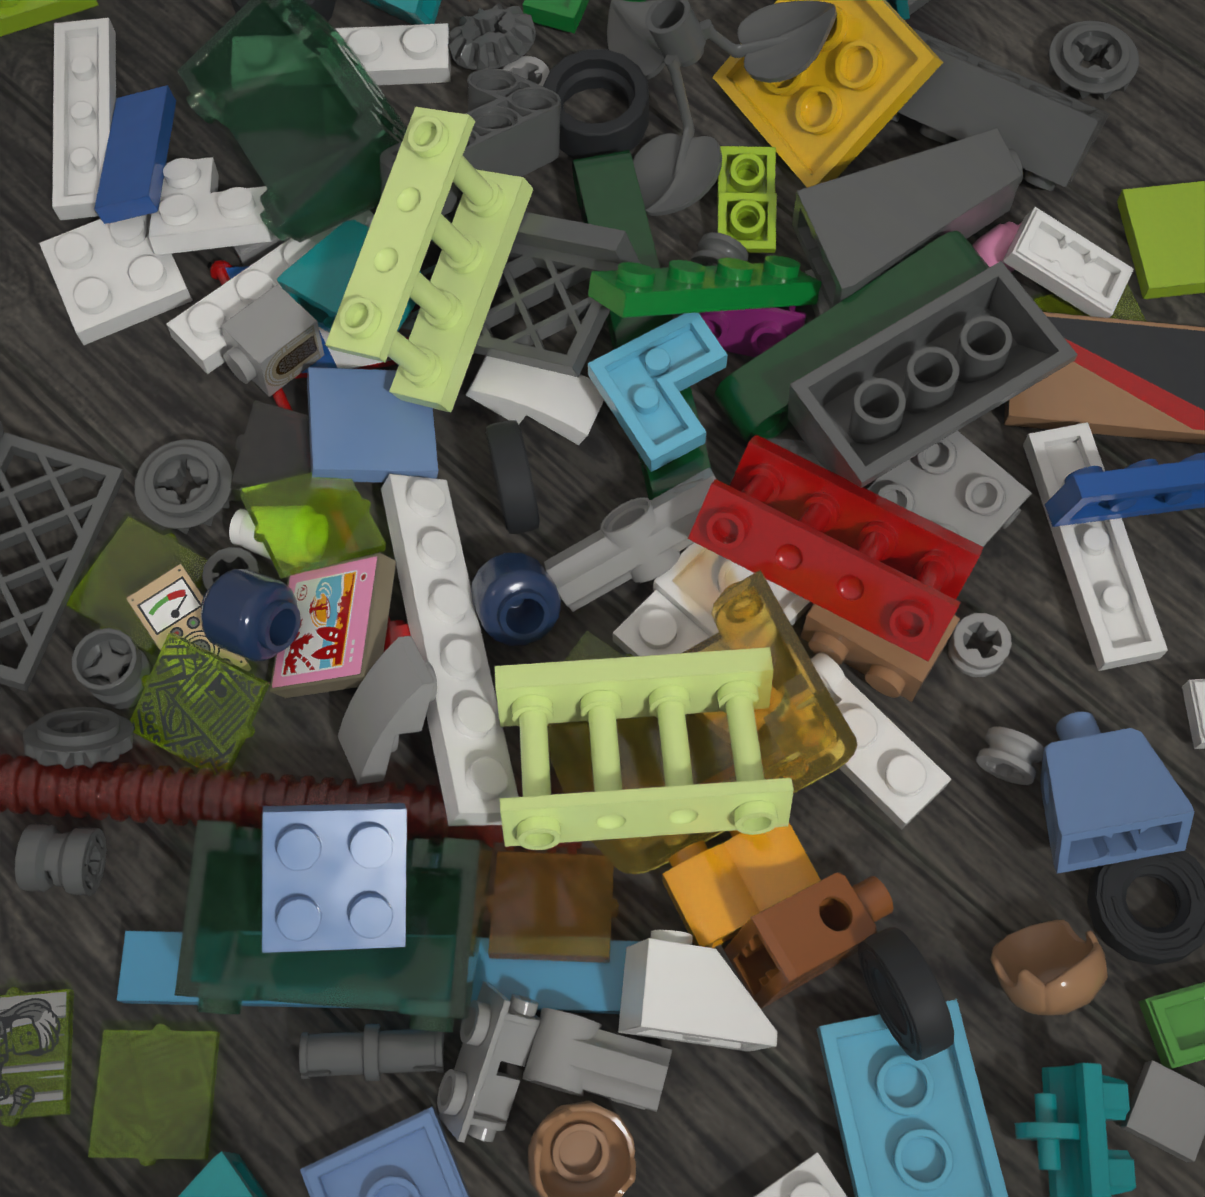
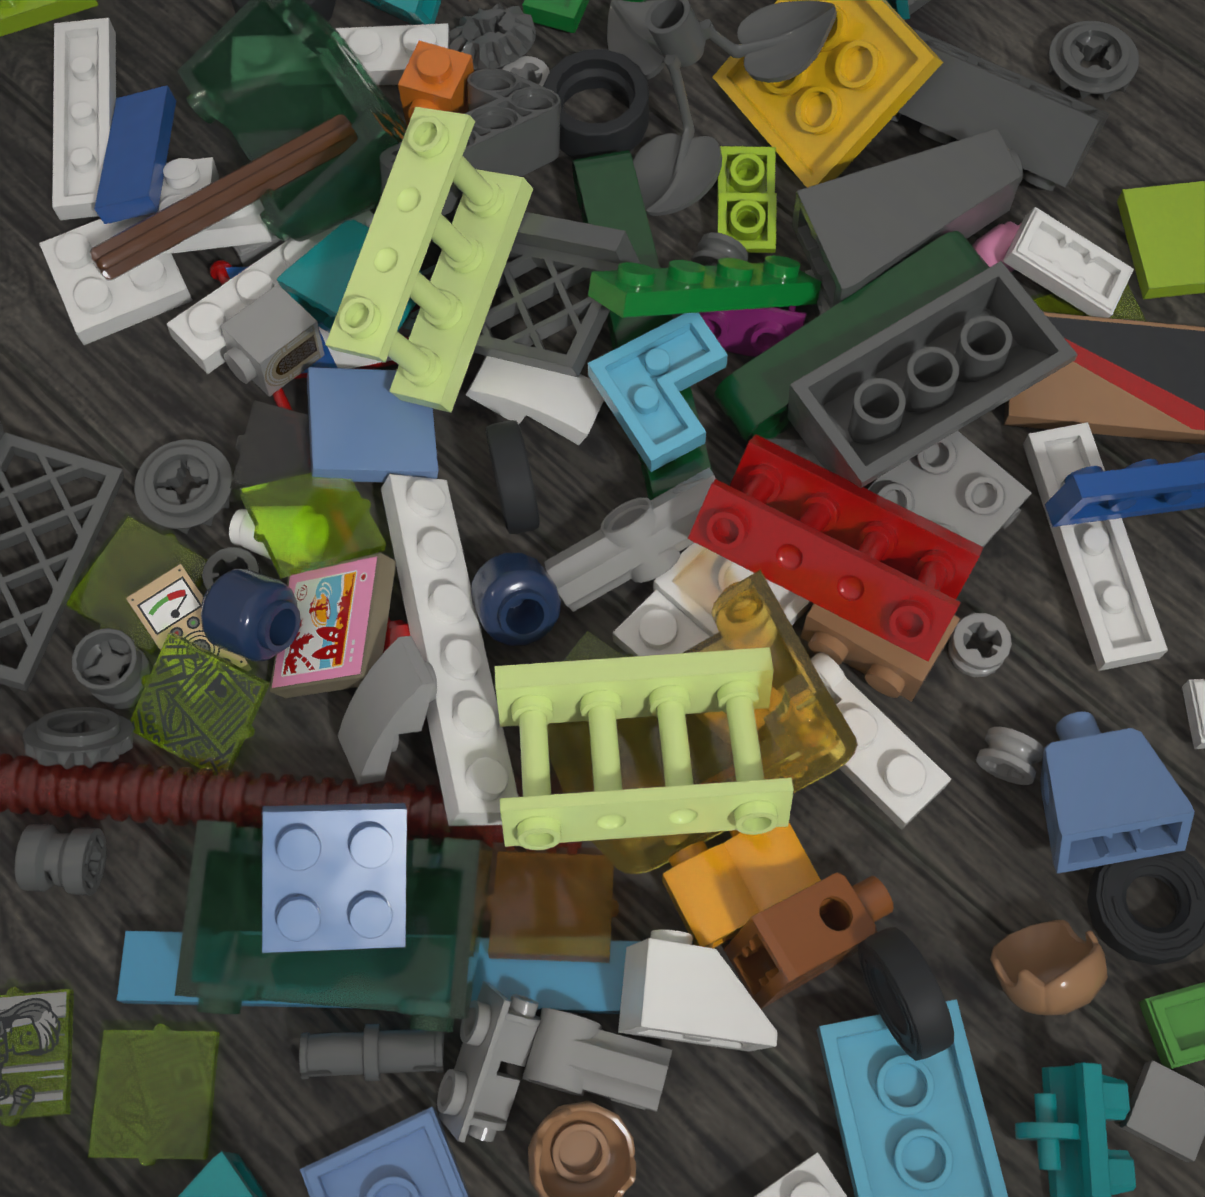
(222, 198): none -> reddish brown axle
(435, 80): none -> orange brick

